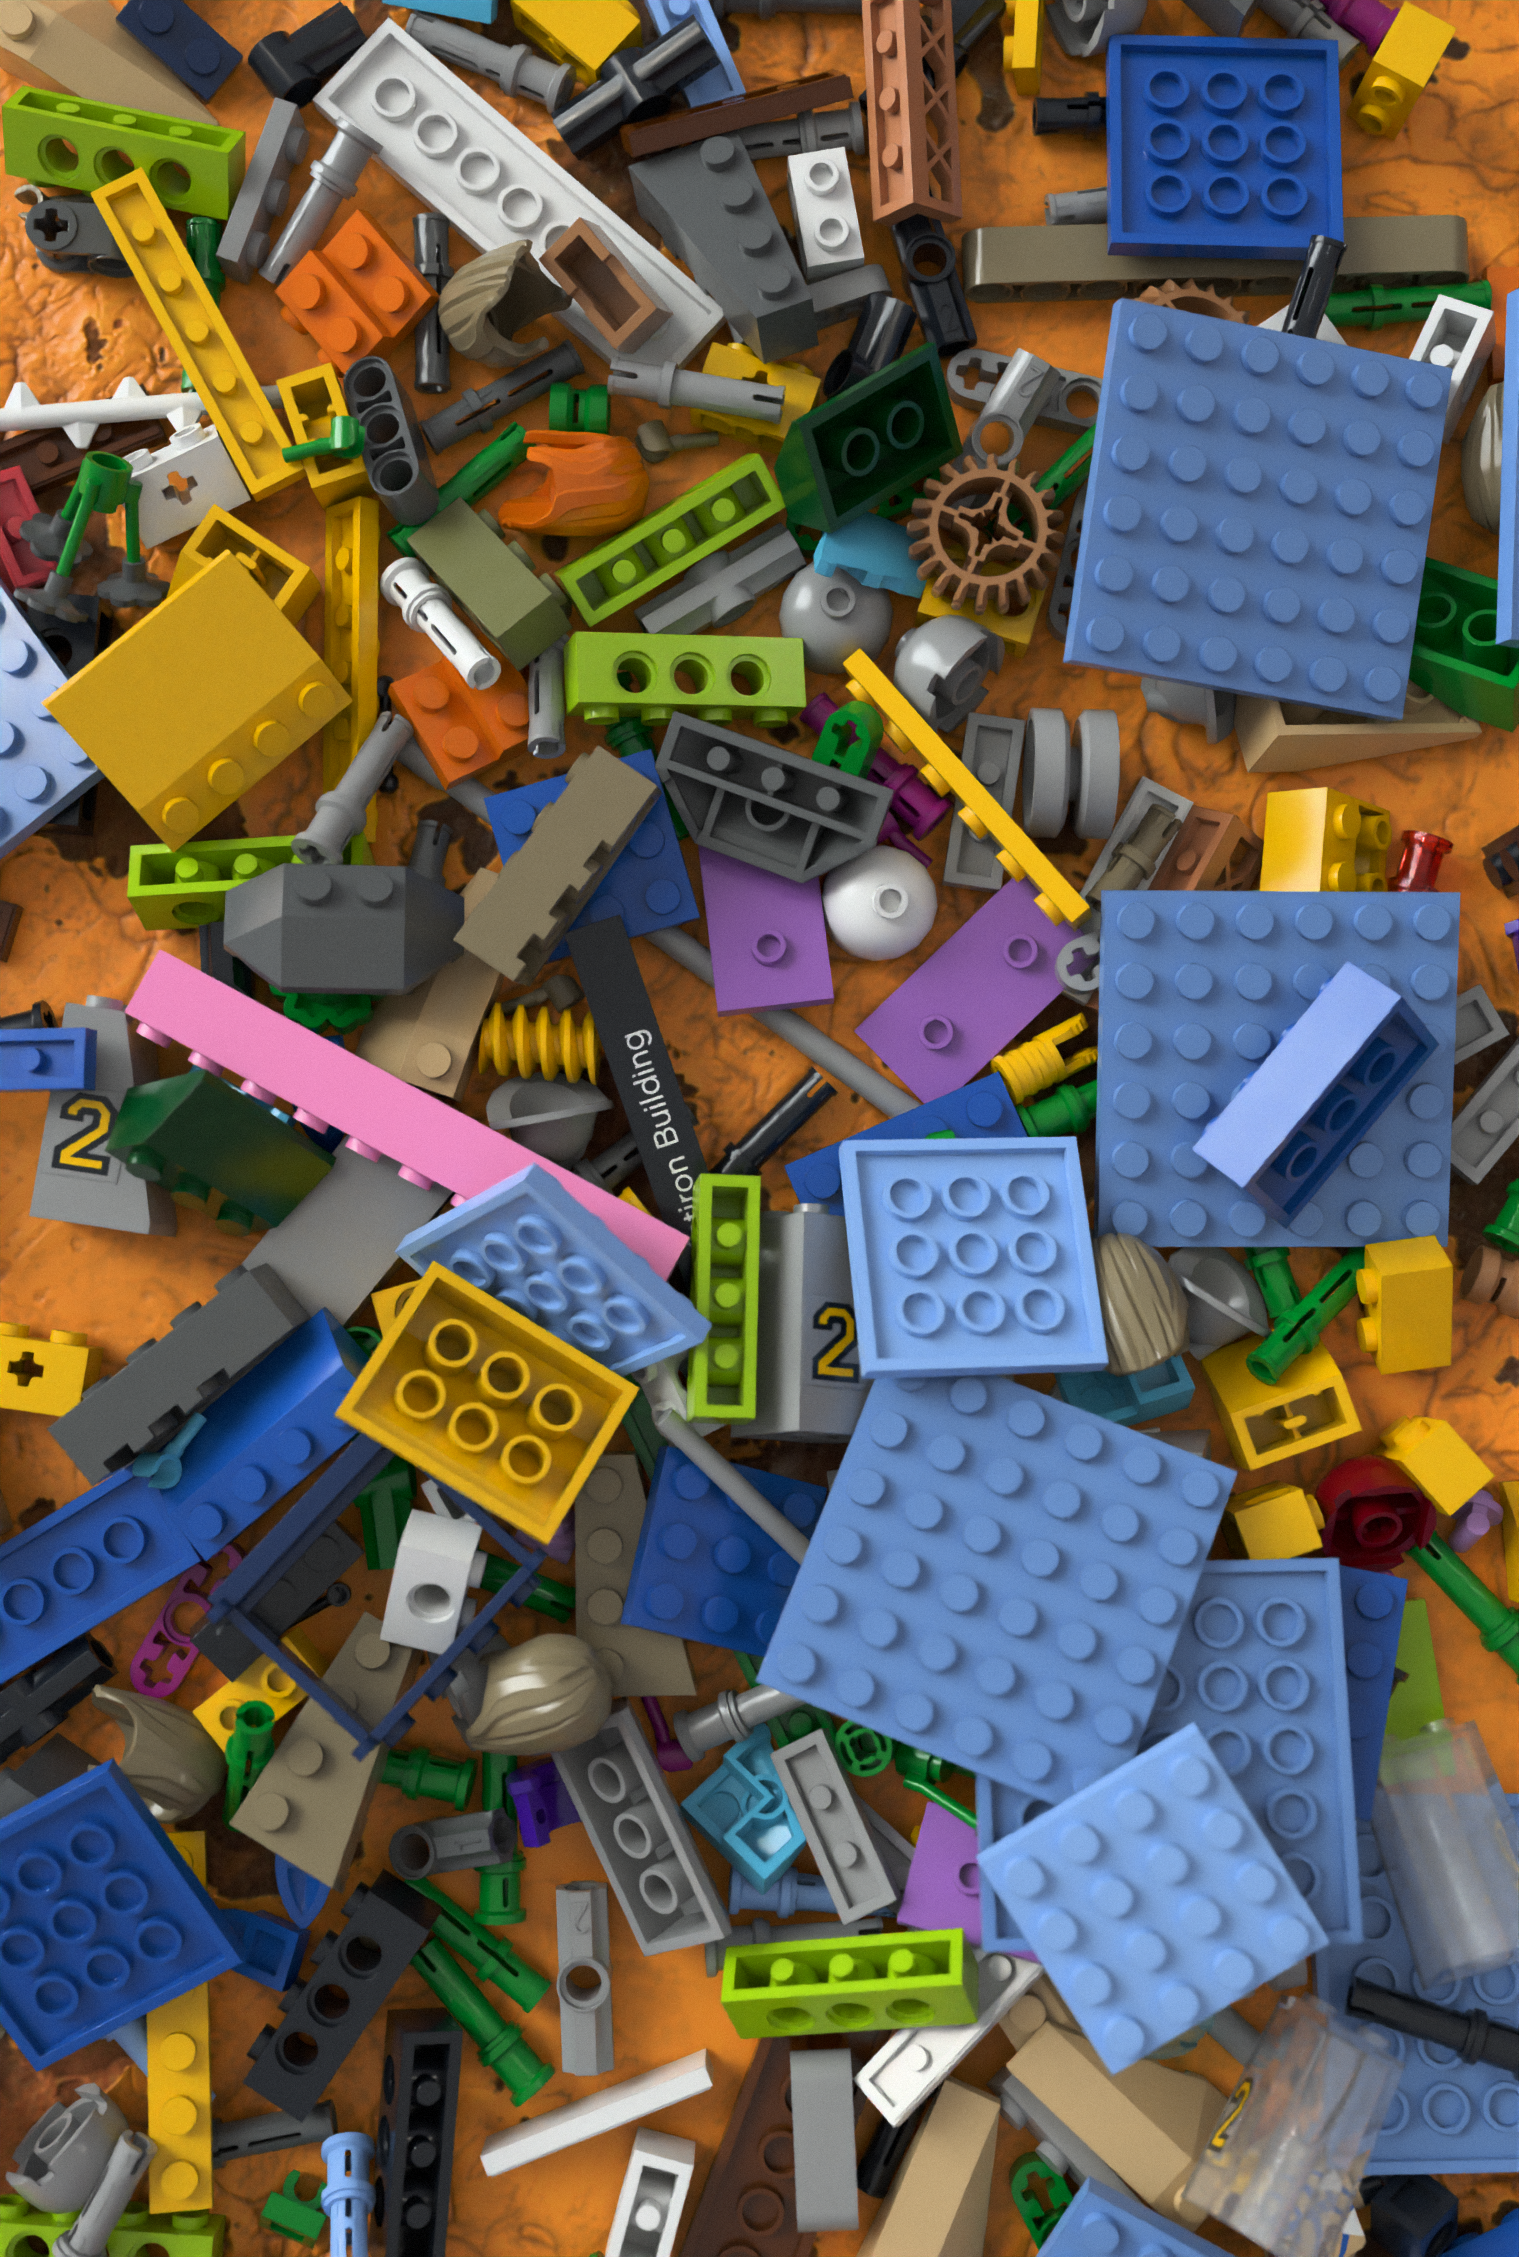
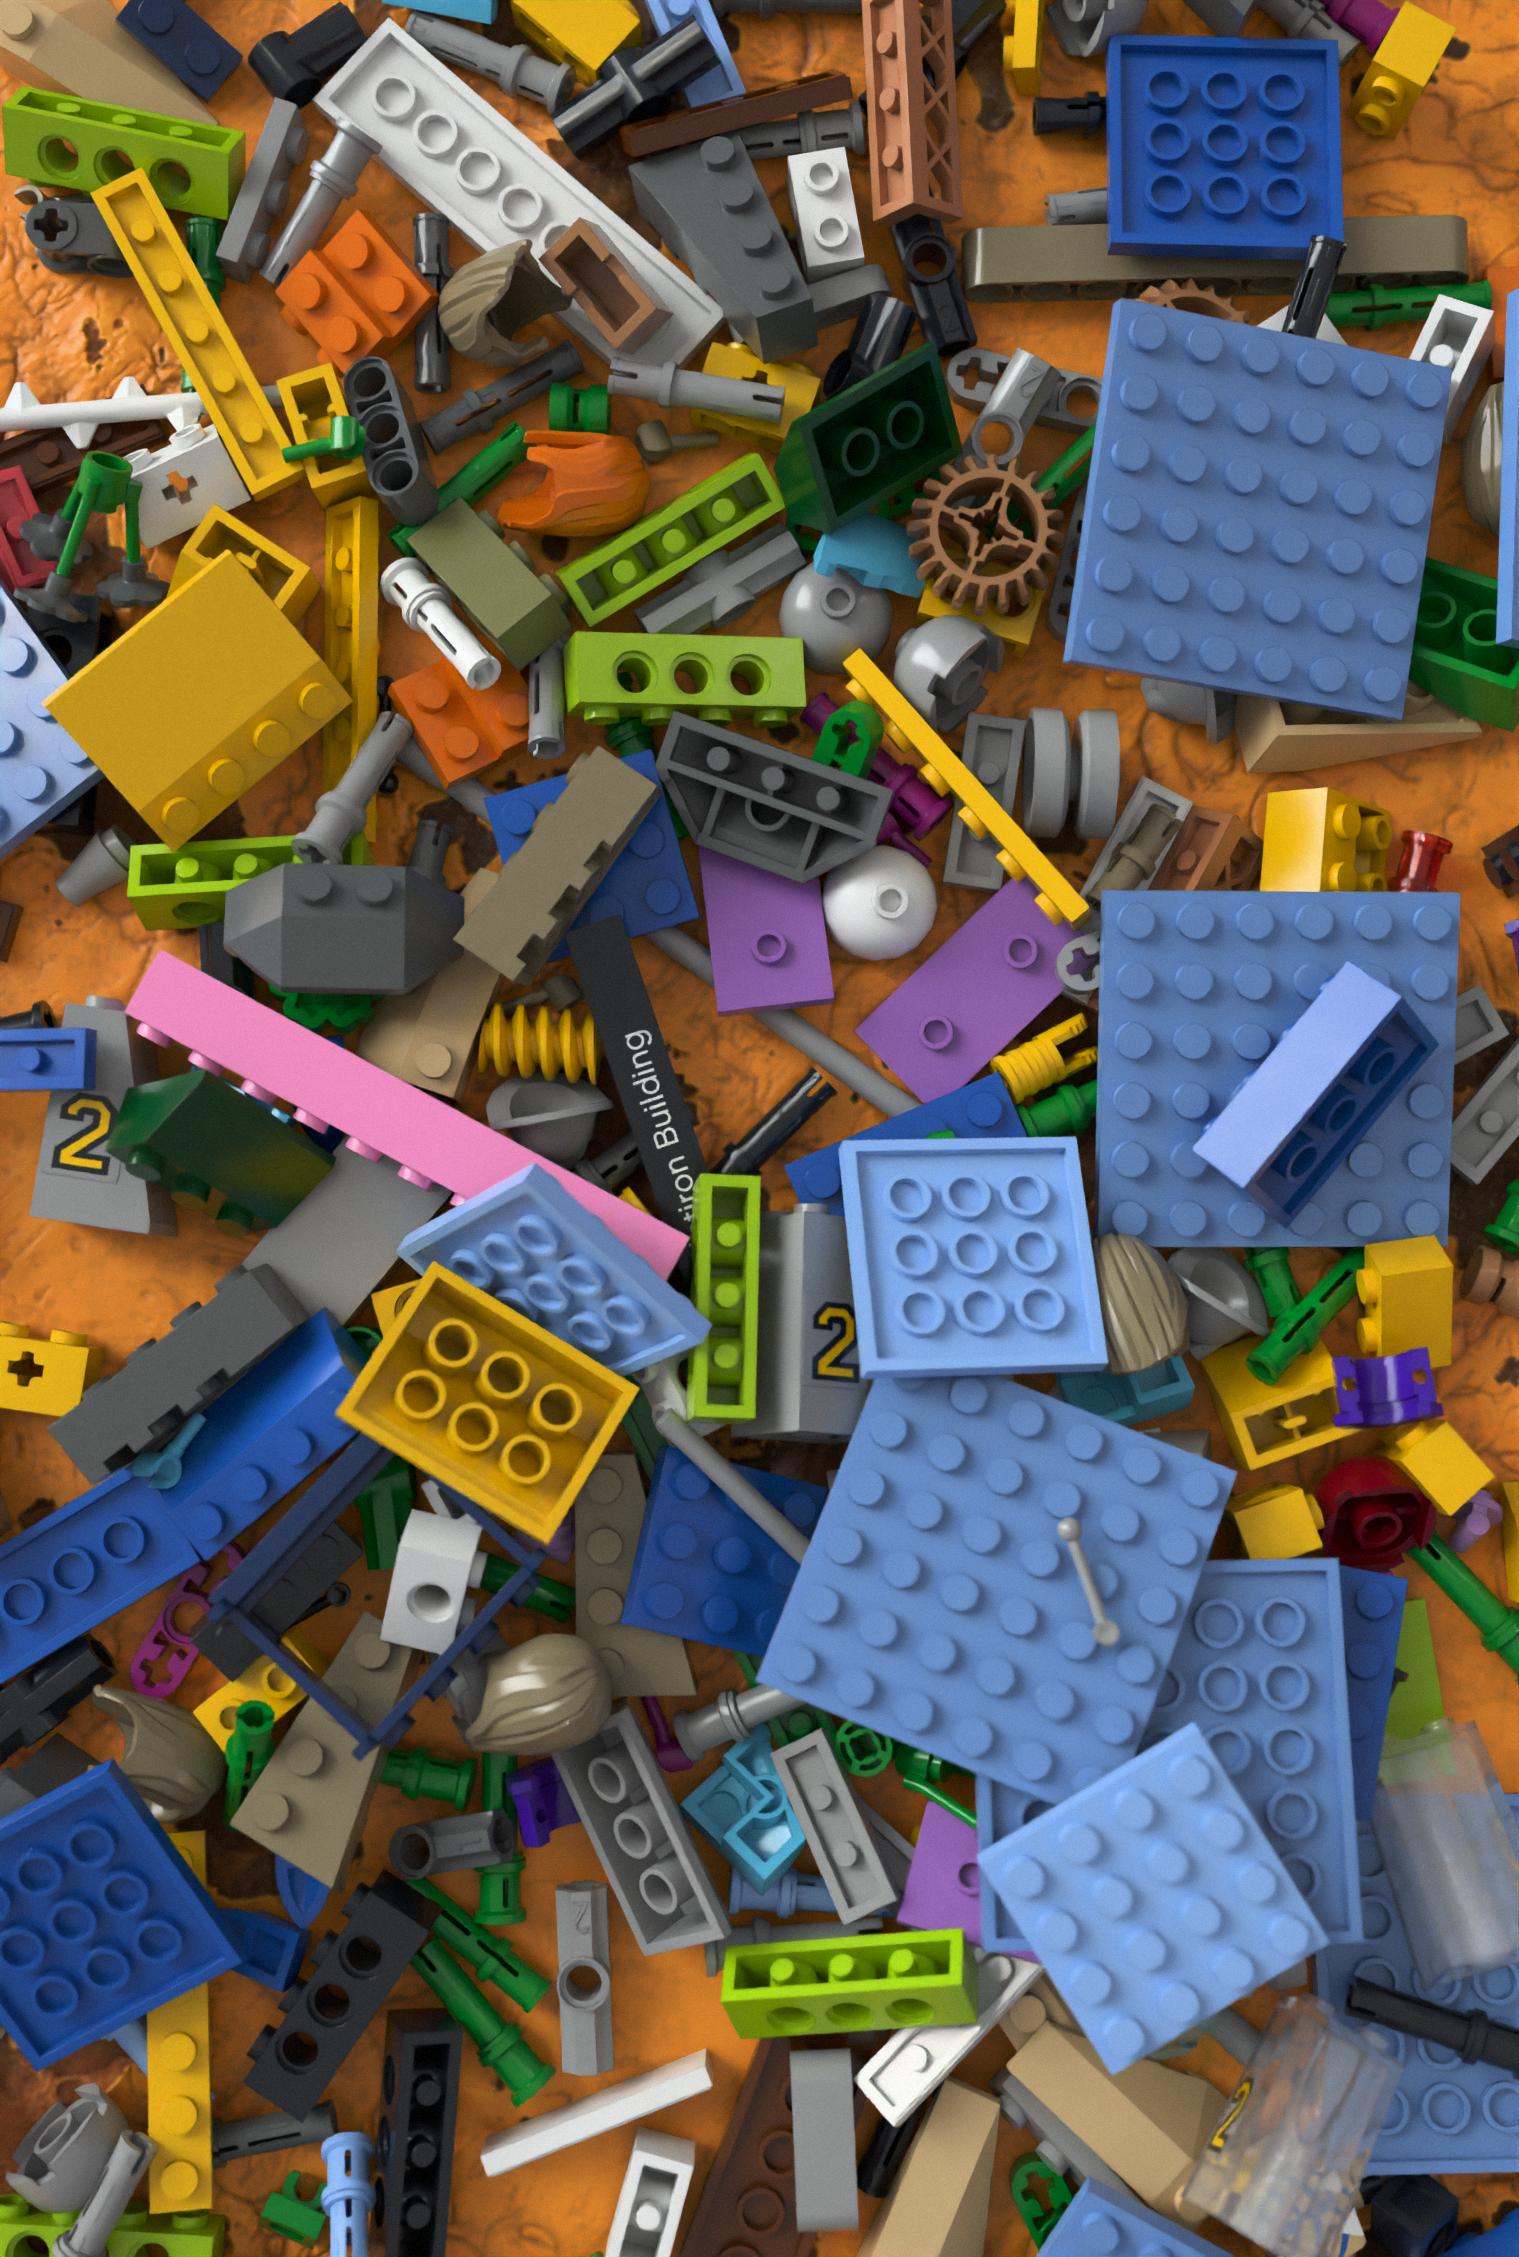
(98, 866): none -> light grey cone
(1104, 1631): none -> light grey hinge
(1385, 1391): none -> dark purple piece

